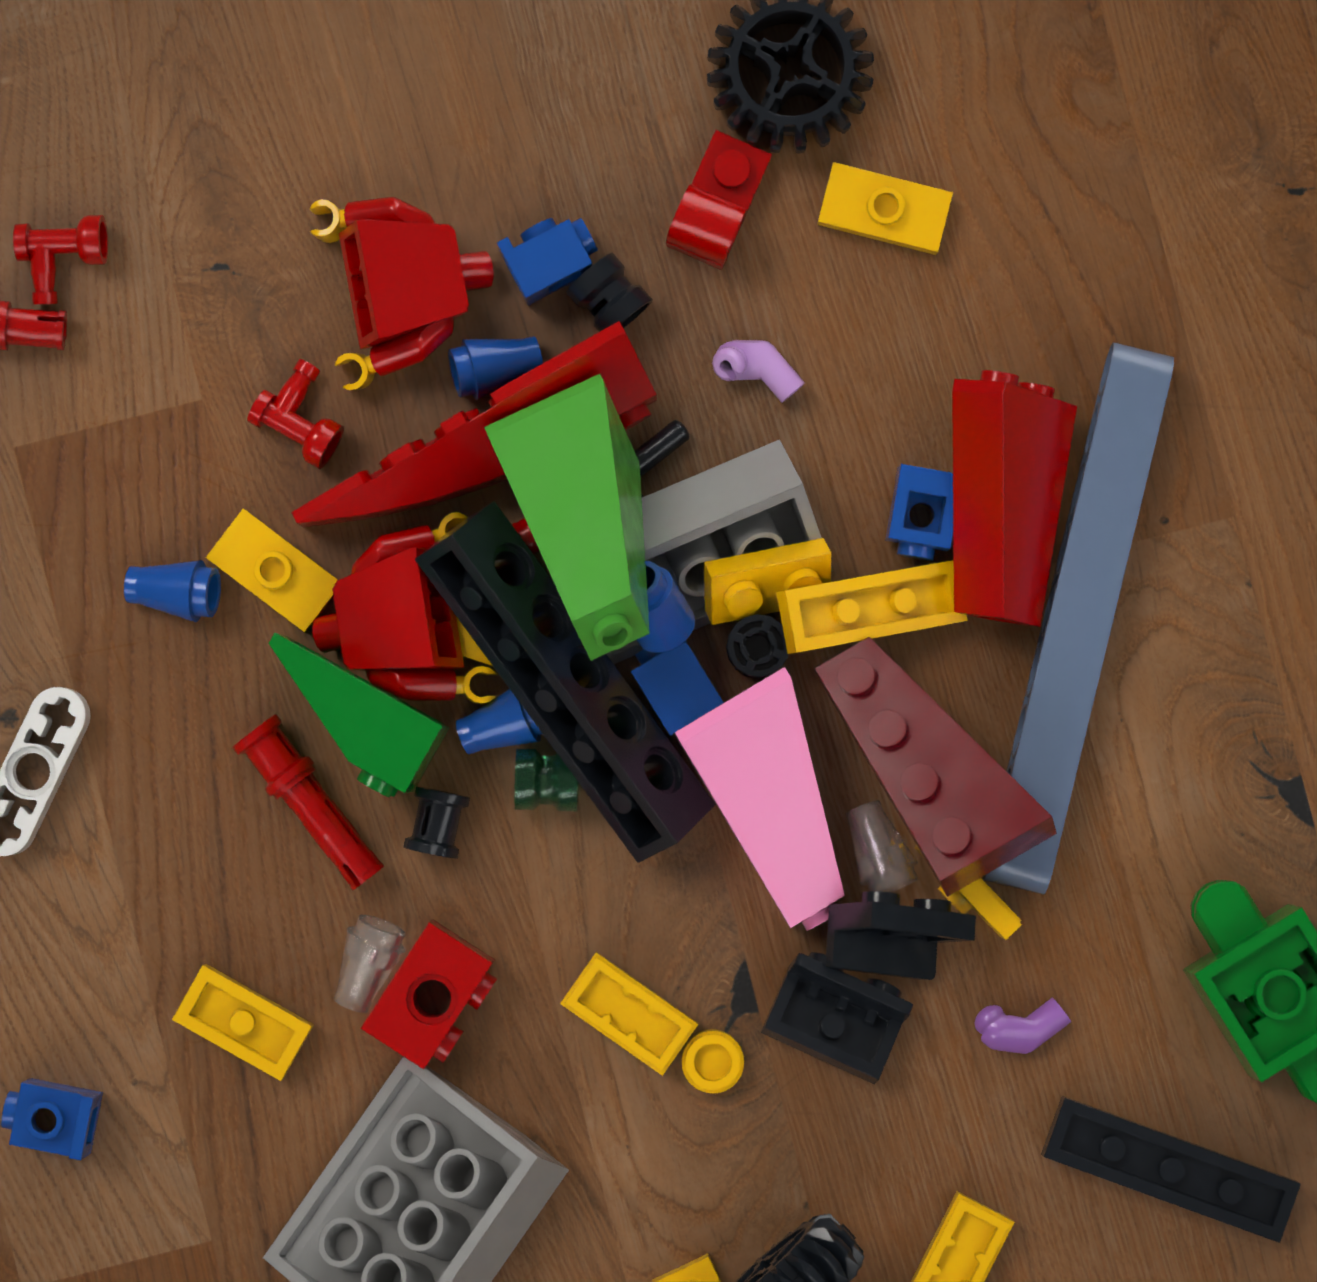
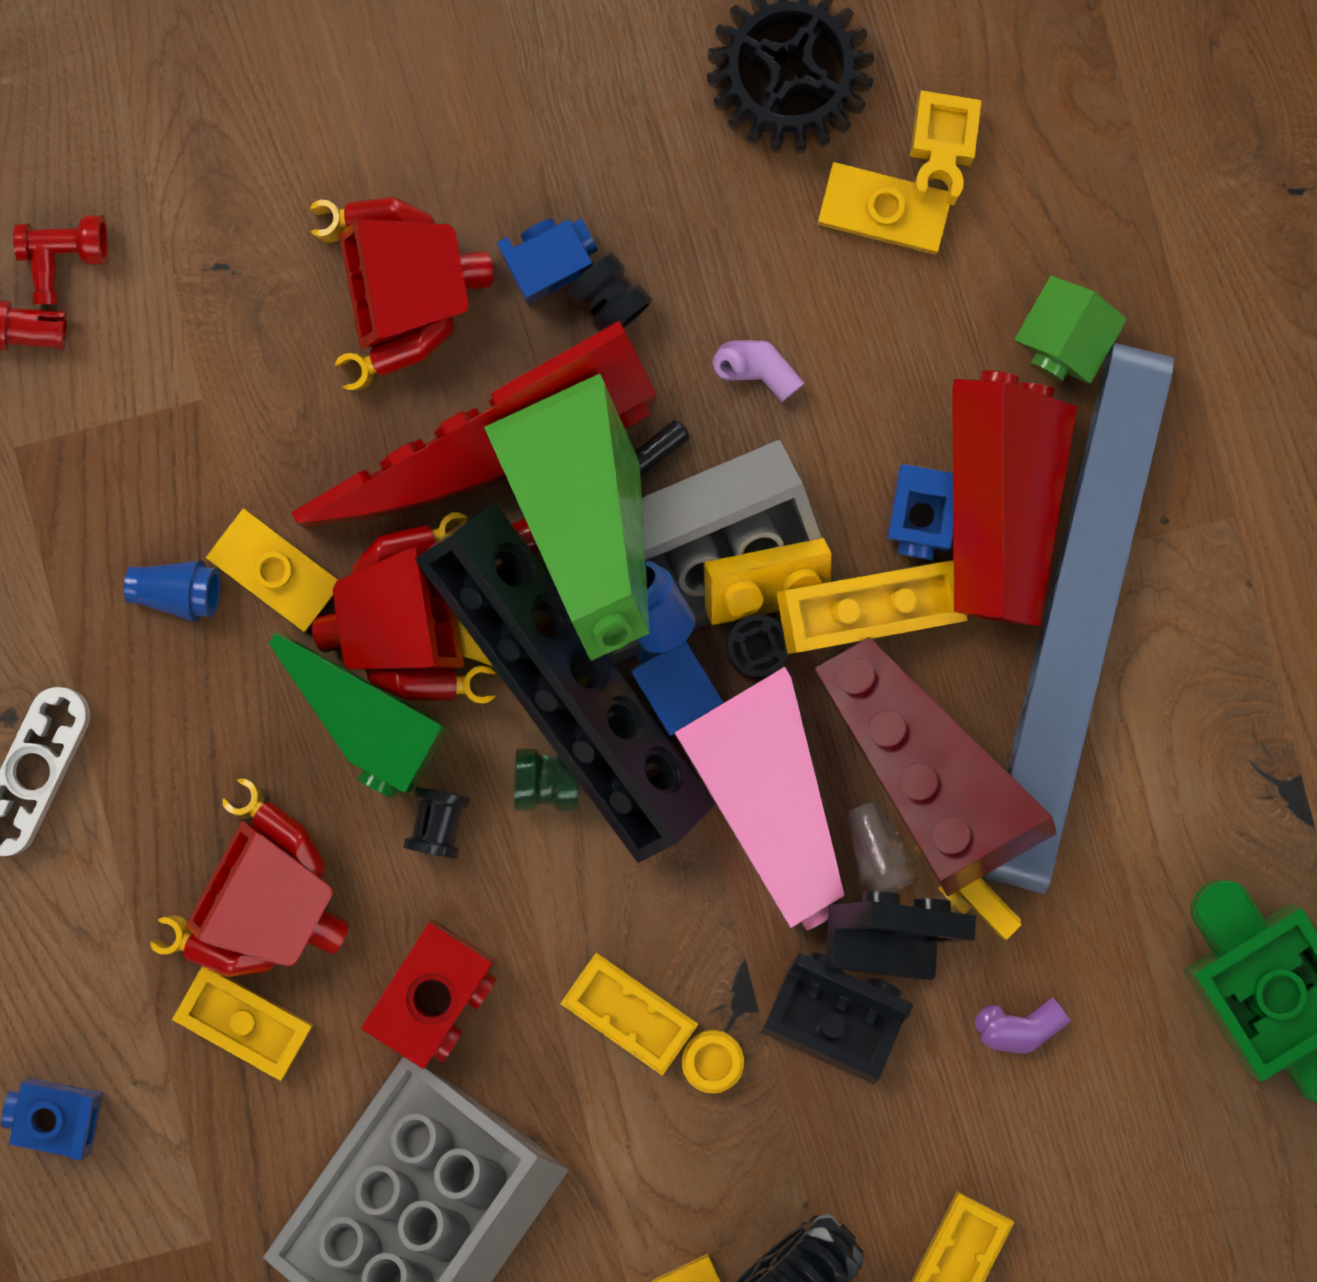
(261, 898): none -> red torso
(280, 414): red piece -> none
(292, 779): red pin -> none
(367, 961): clear cone -> none
(488, 364): blue cone -> none
(497, 725): blue cone -> none
(718, 200): red plate -> none
(945, 137): none -> yellow plate
(1069, 331): none -> bright green brick
(1170, 1169): black plate -> none

